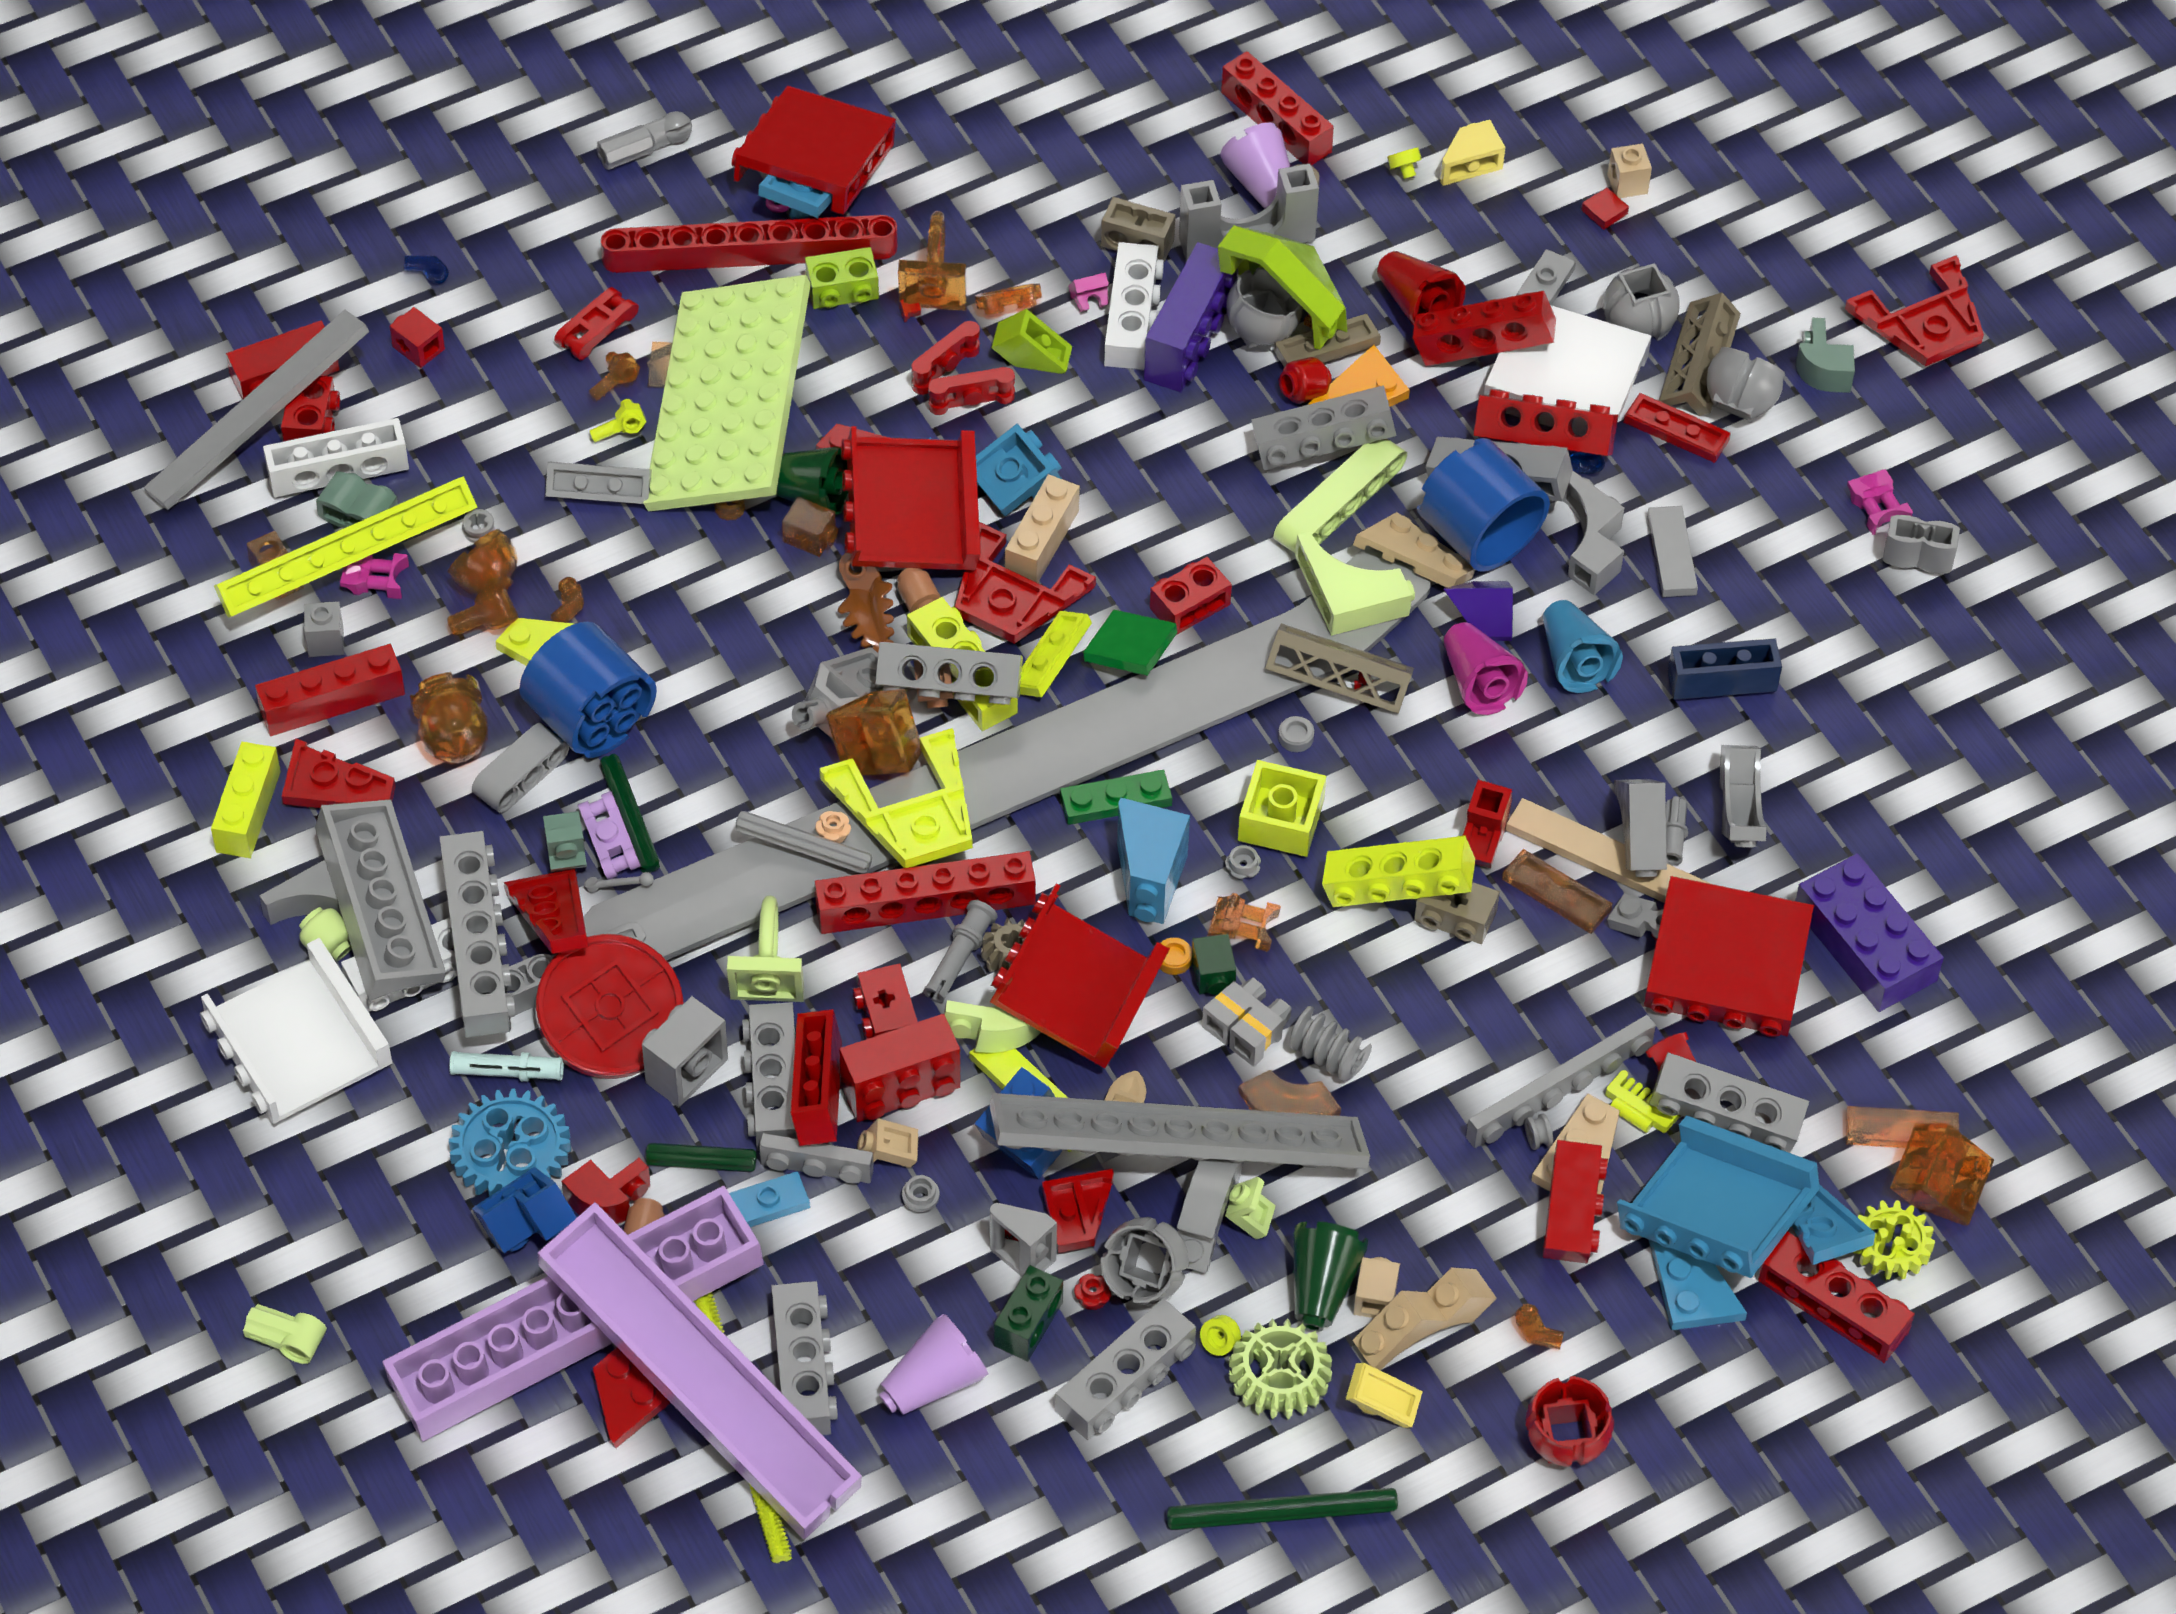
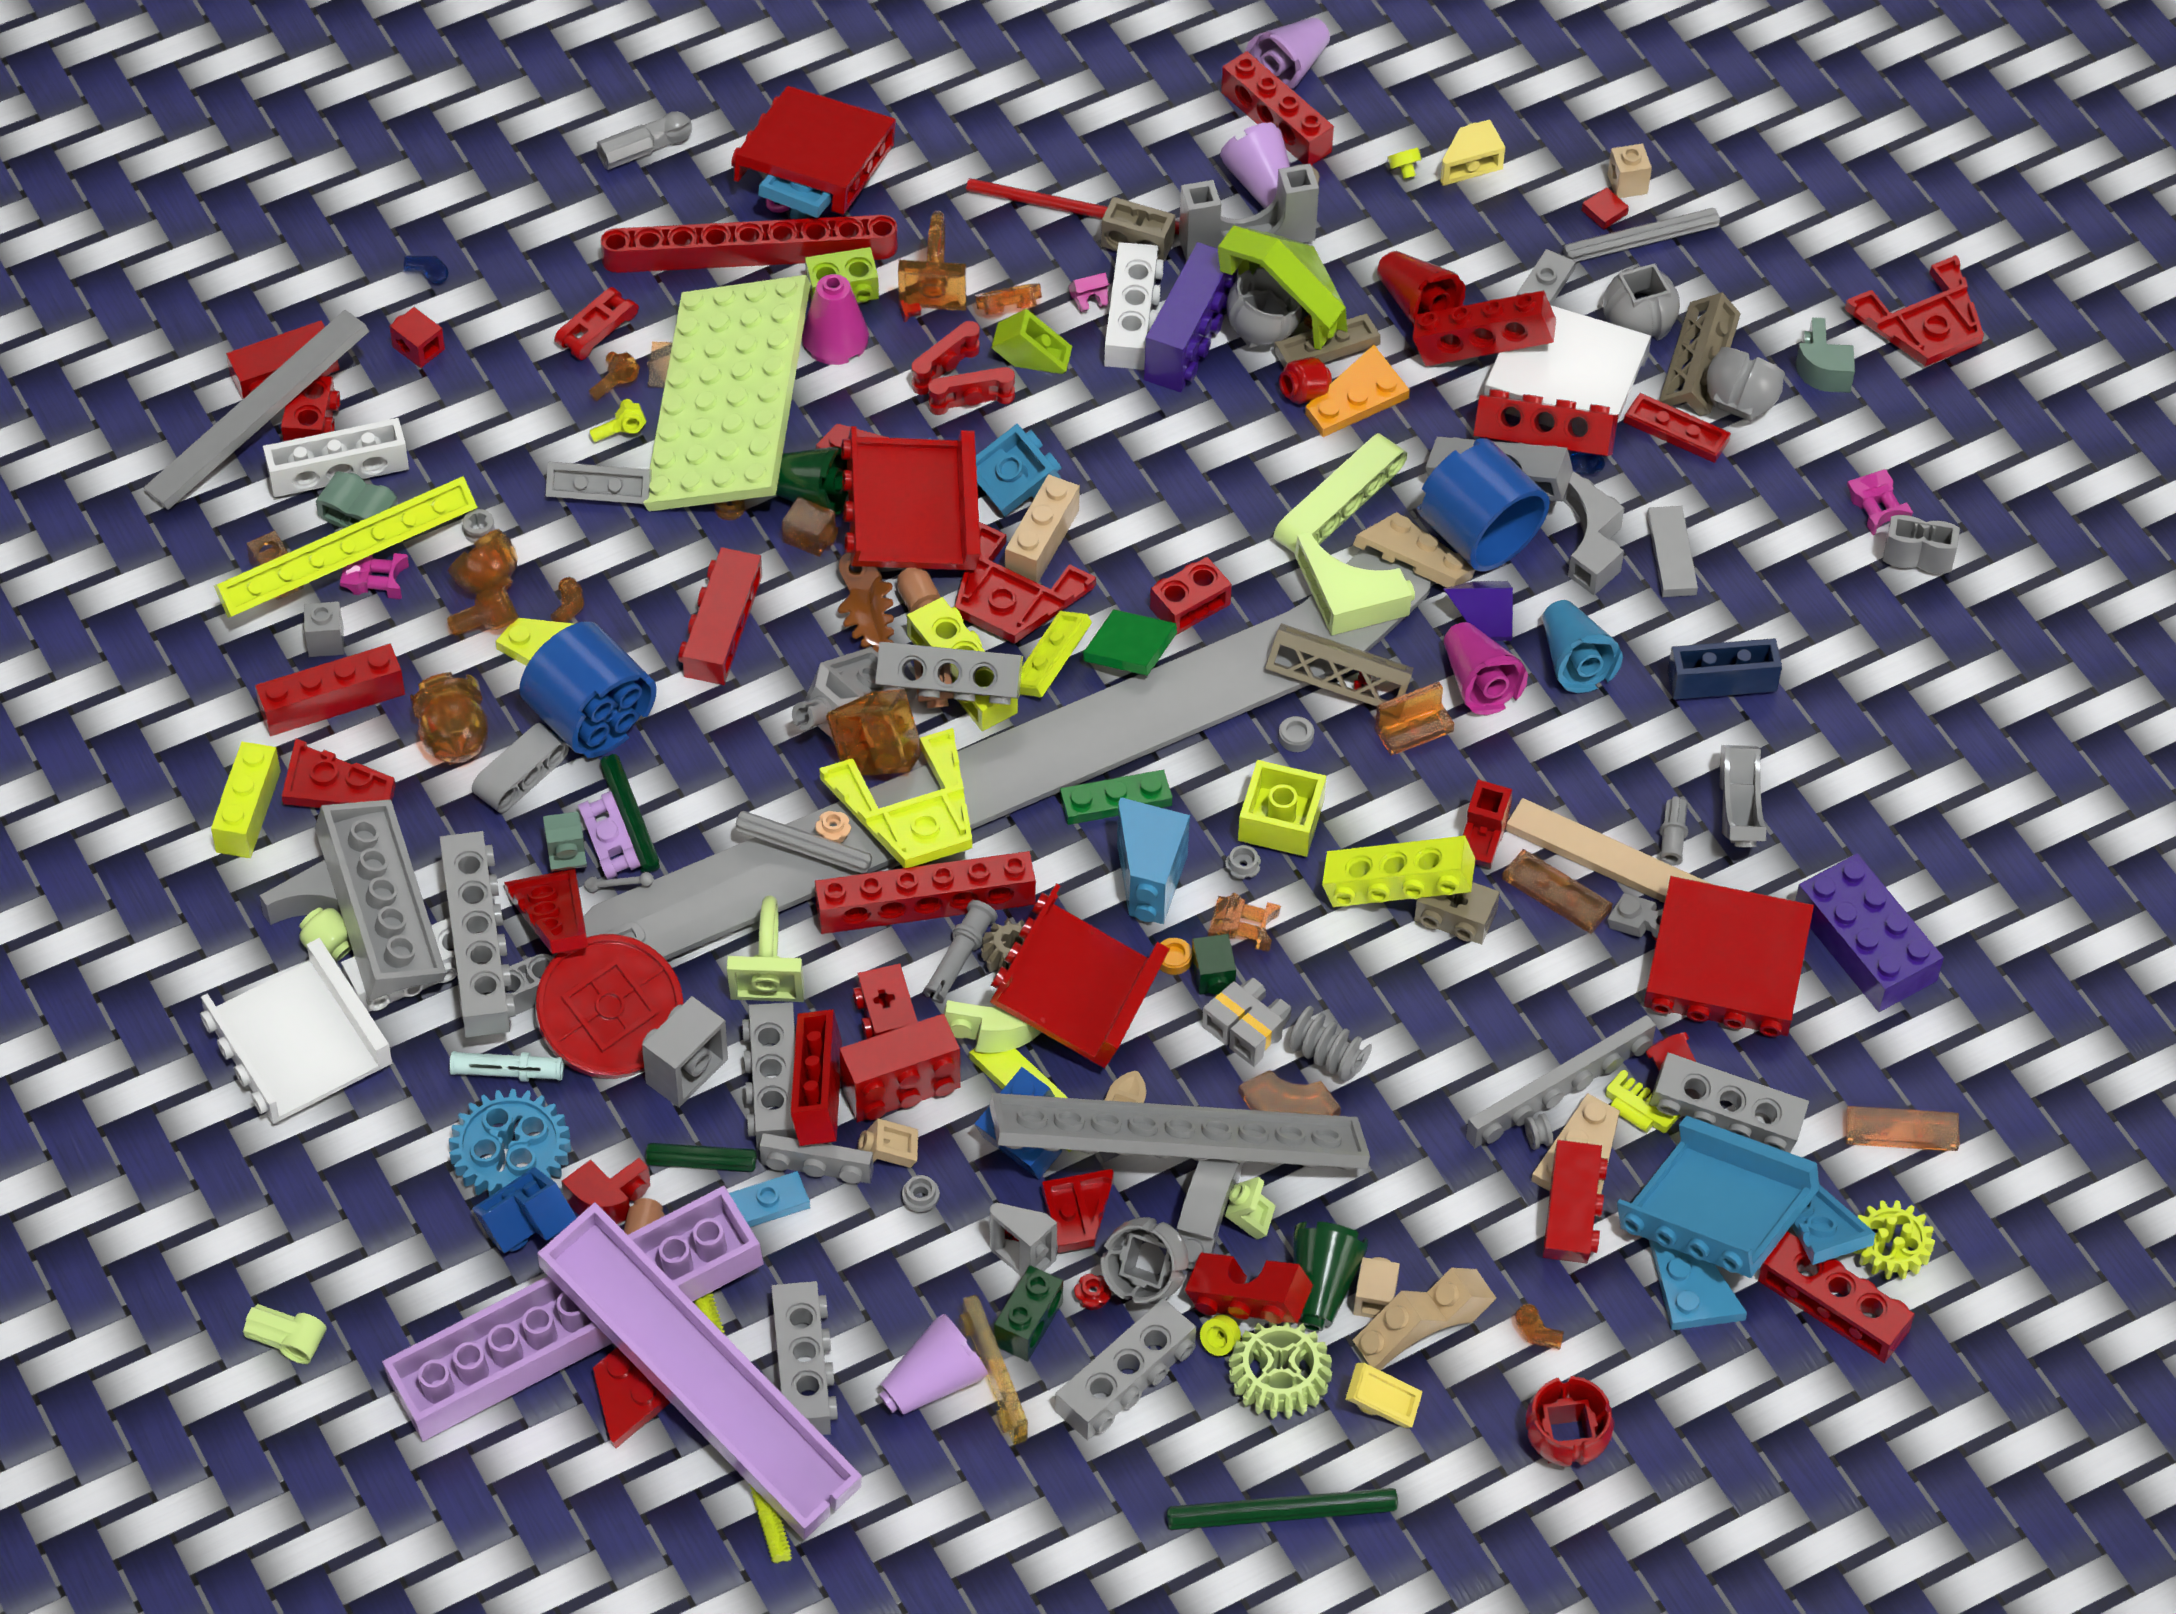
(721, 616): none -> brick
(834, 323): none -> dark pink cone
(1011, 1414): none -> clear yellow plate
(1040, 199): none -> red piece
(1275, 1295): none -> red arch
(1290, 49): none -> lavender cone
(1323, 427): light grey brick -> none
(1413, 719): none -> clear orange panel
(1642, 235): none -> light grey axle
(1644, 824): light grey arch -> none
(1942, 1172): clear orange slope -> none

